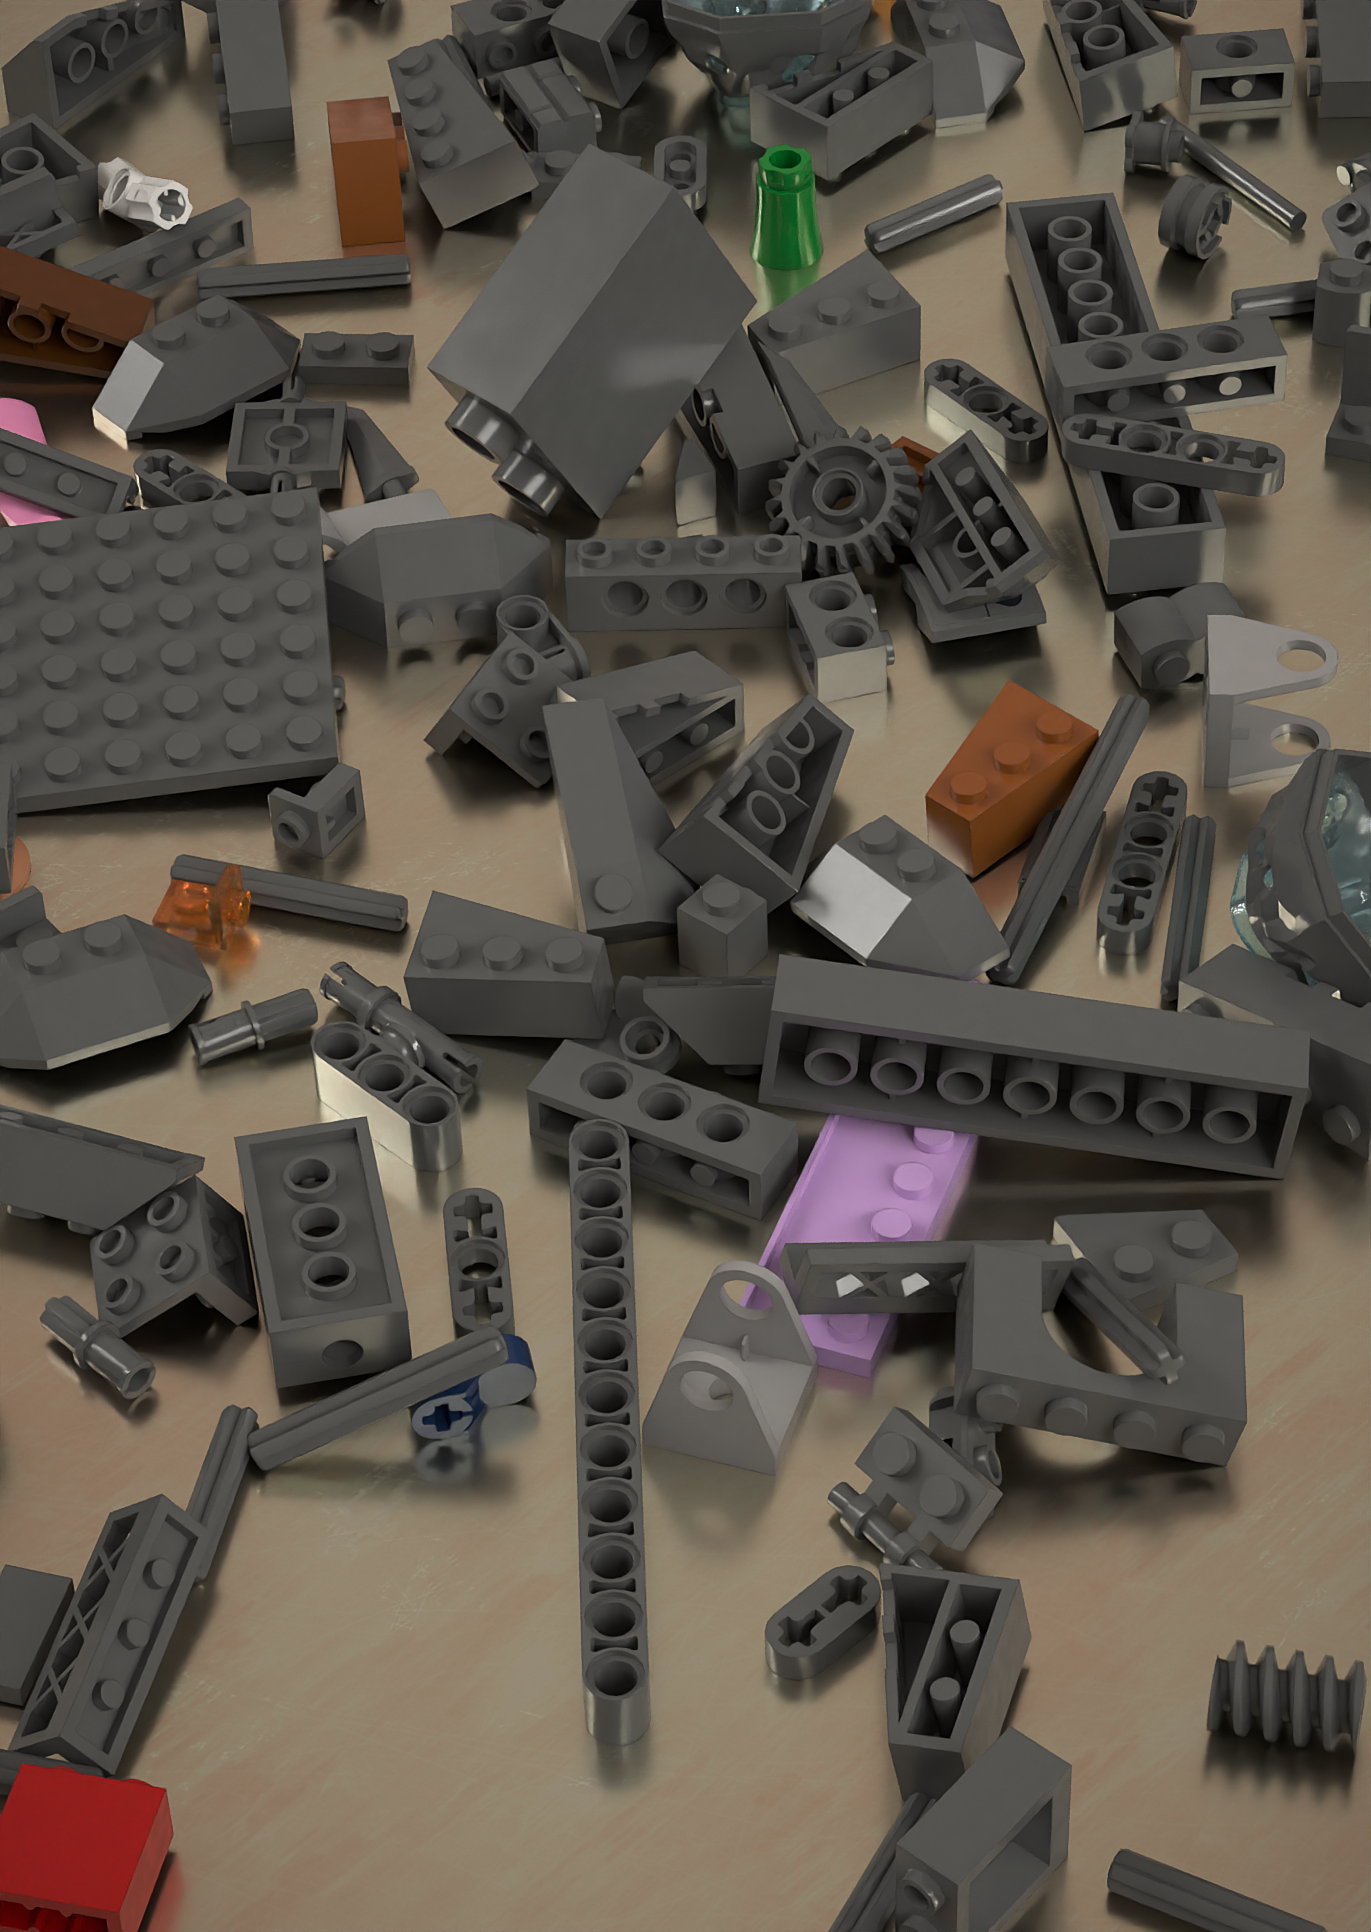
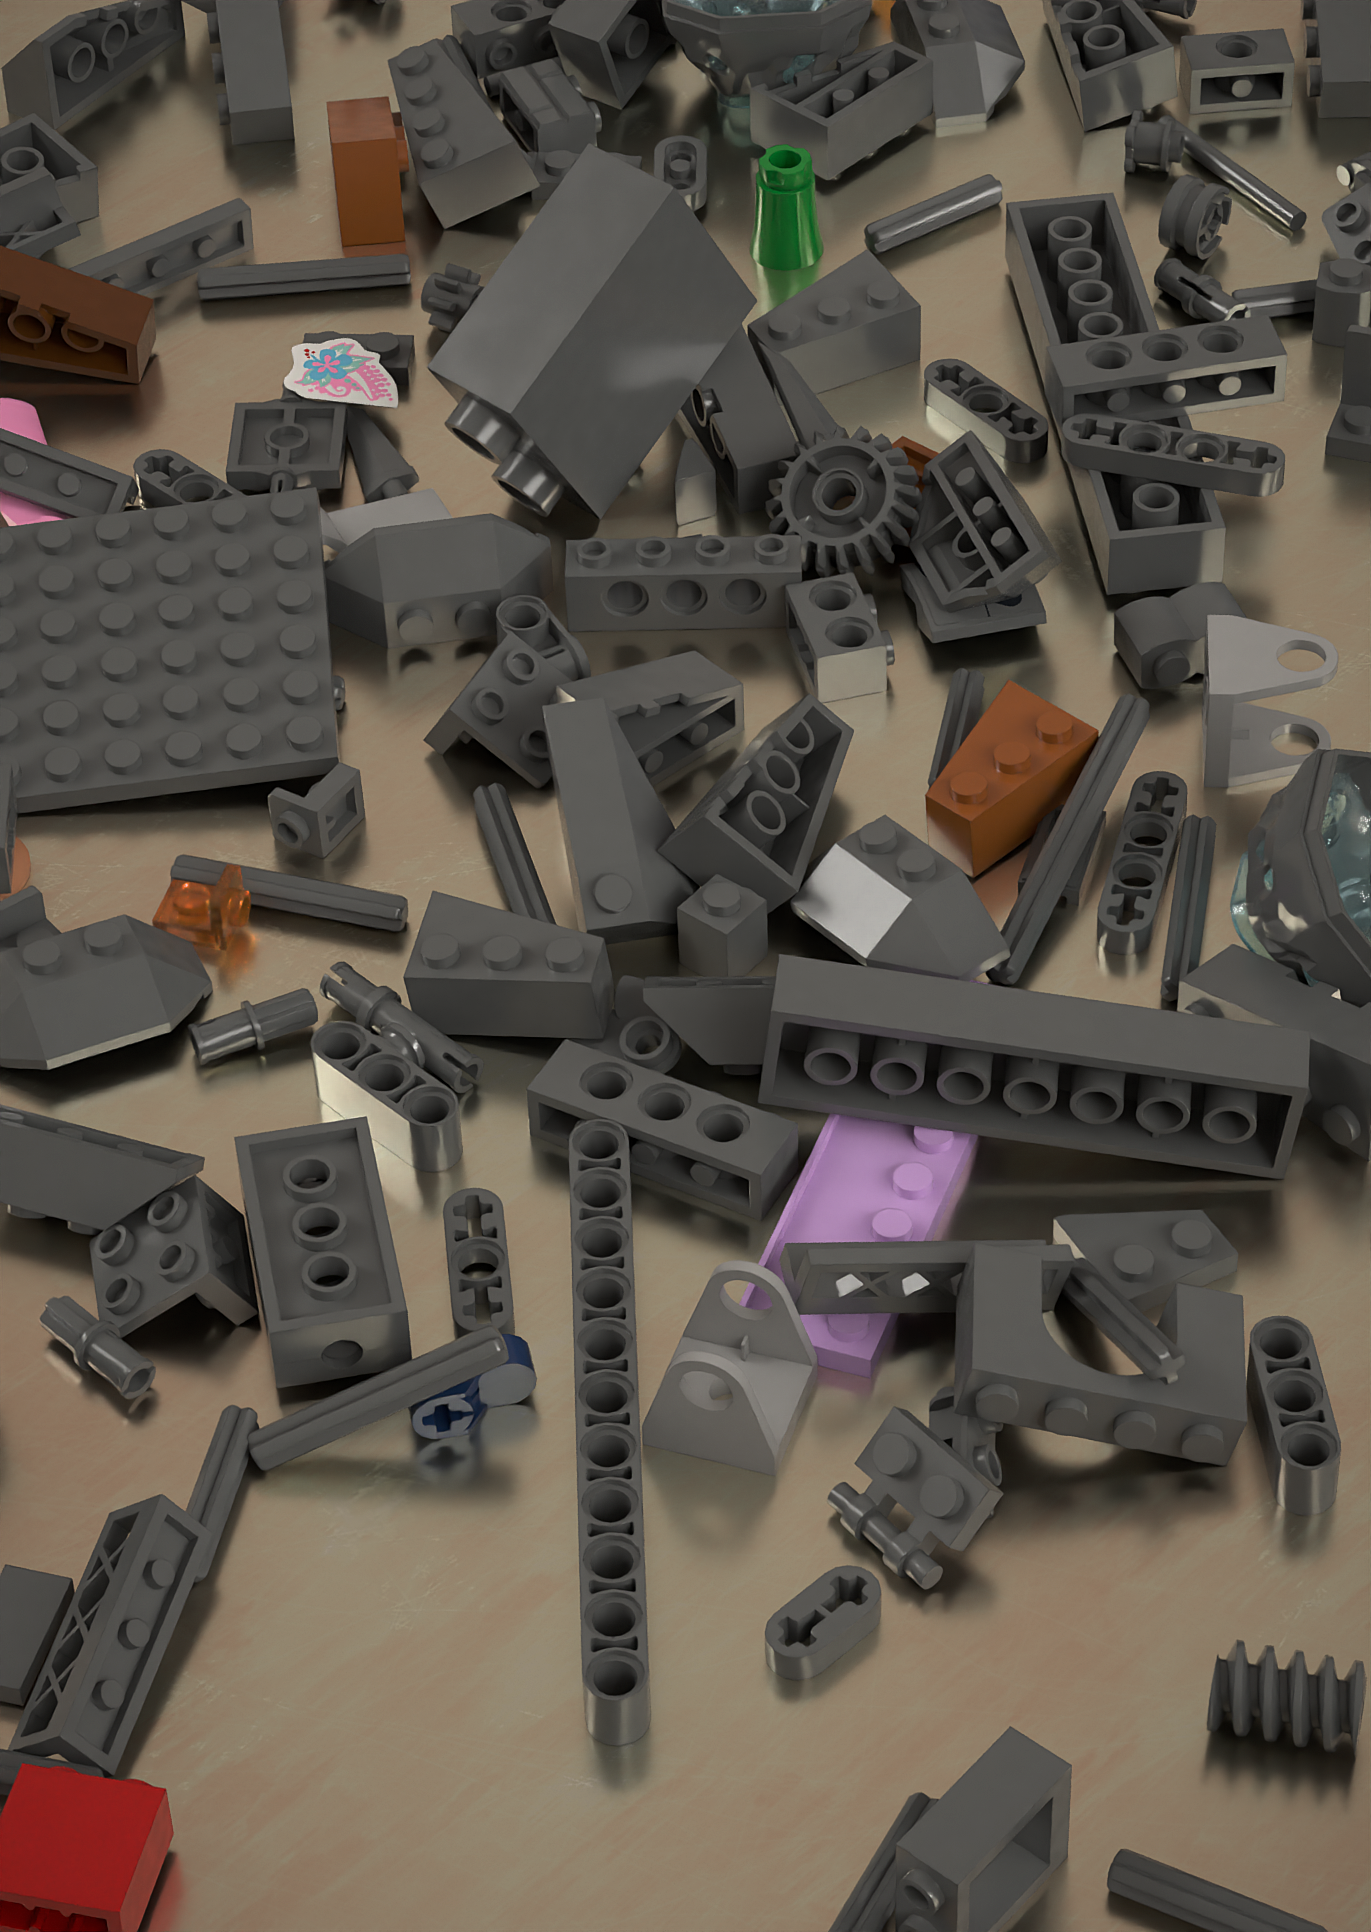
(142, 199): white piece -> none
(195, 369): dark grey wedge -> none
(341, 373): none -> sticker
(450, 296): none -> dark grey gear
(511, 853): none -> dark grey axle
(949, 1669): dark grey wedge -> none
(958, 717): none -> dark grey axle
(1199, 295): none -> dark grey pin
(1293, 1415): none -> dark grey beam

